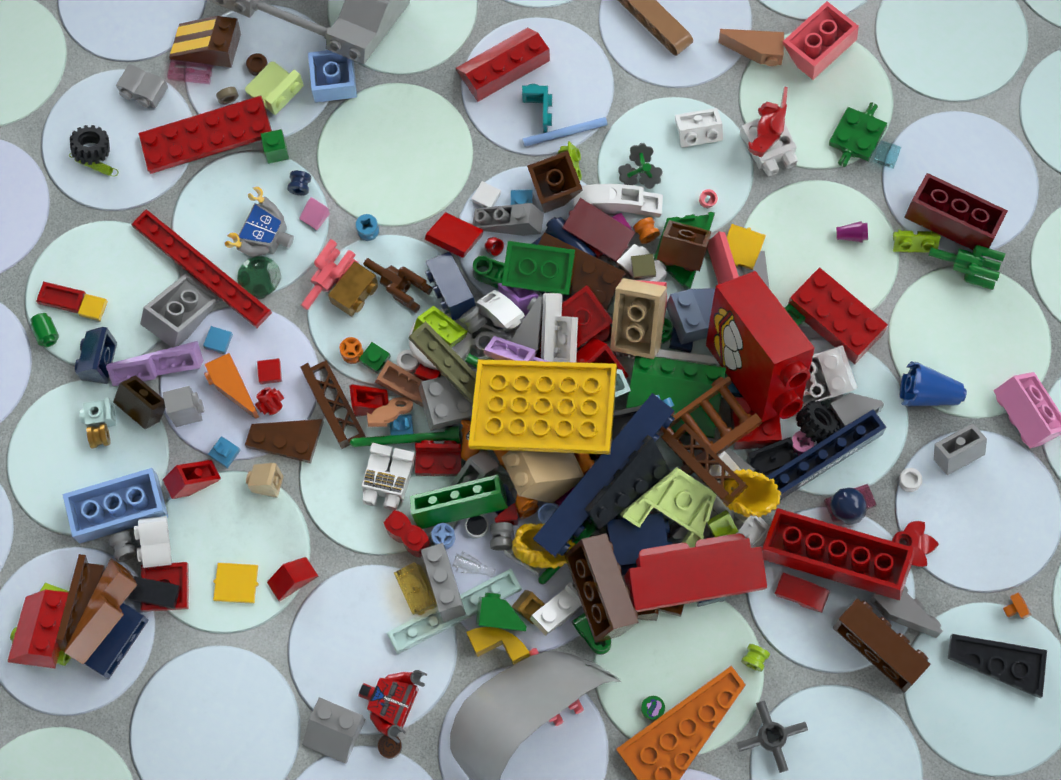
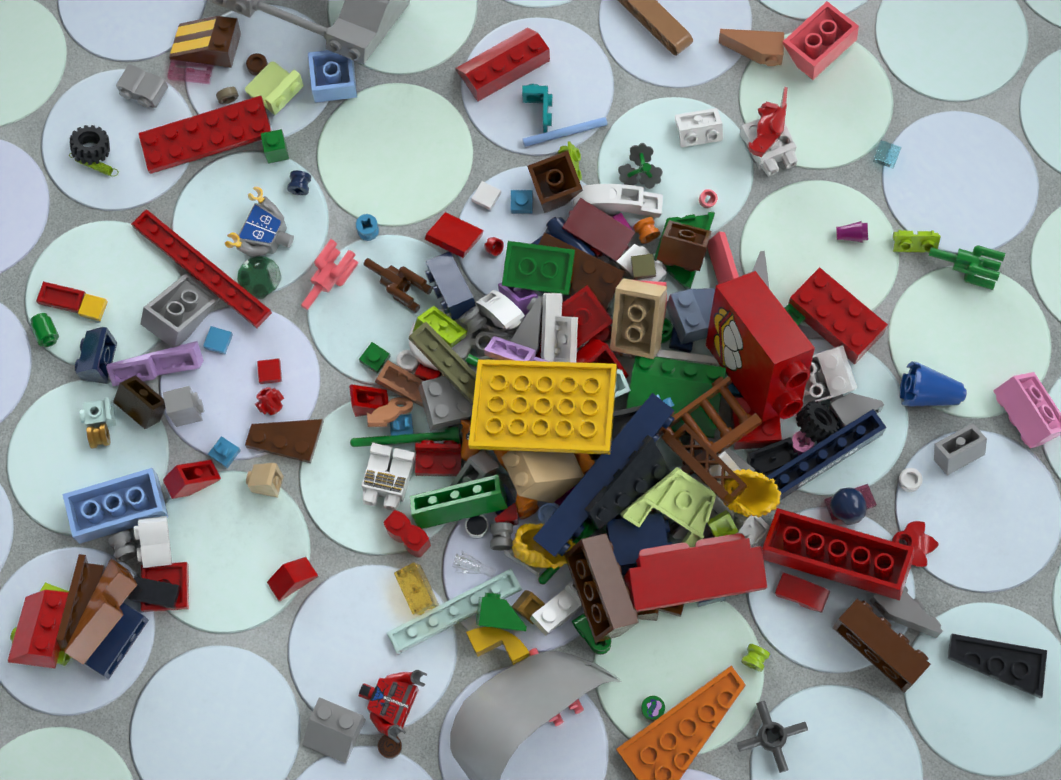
(227, 380): orange slope -> none
(236, 583): yellow piece -> none
(314, 213): bright pink slope -> none
(324, 403): reddish brown fence -> none
(348, 346): orange wheel -> none
(353, 289): pearl gold brick -> none
(443, 531): light blue wheel -> none
(443, 582): light grey brick -> none
(493, 275): green piece -> none
(510, 219): light grey slope -> none
(745, 245): yellow piece -> none
(858, 134): green plate -> none
(955, 213): dark red brick -> none
(1018, 606): orange tile -> none

